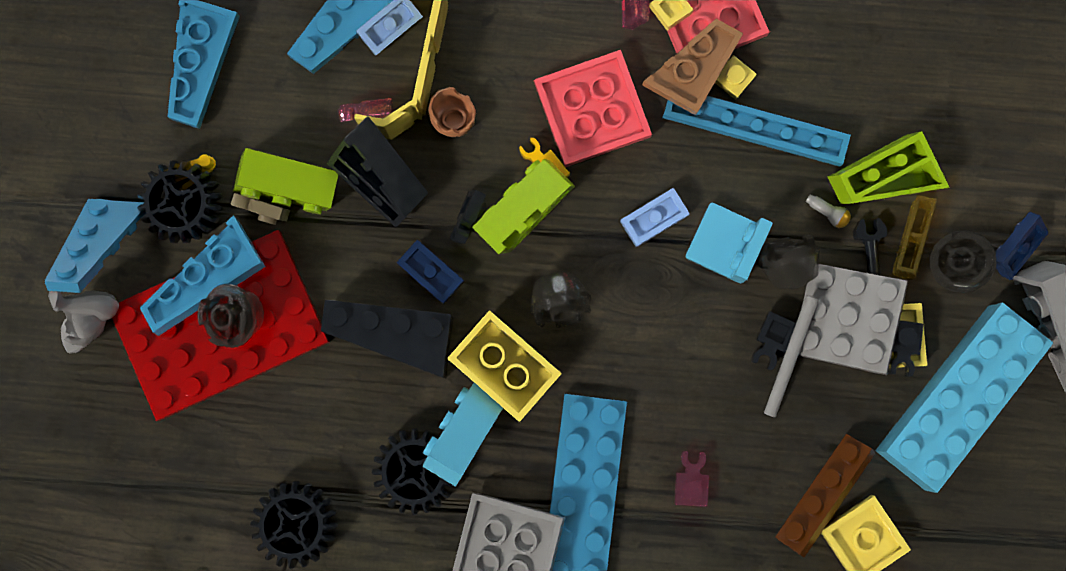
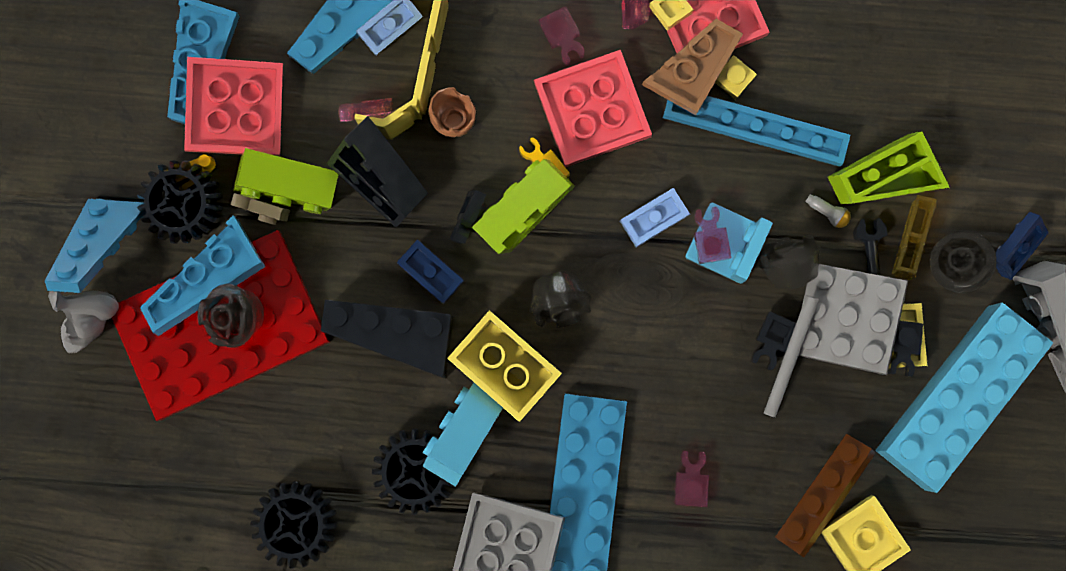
(233, 106): none -> coral plate
(561, 31): none -> clear pink plate
(711, 242): none -> plate

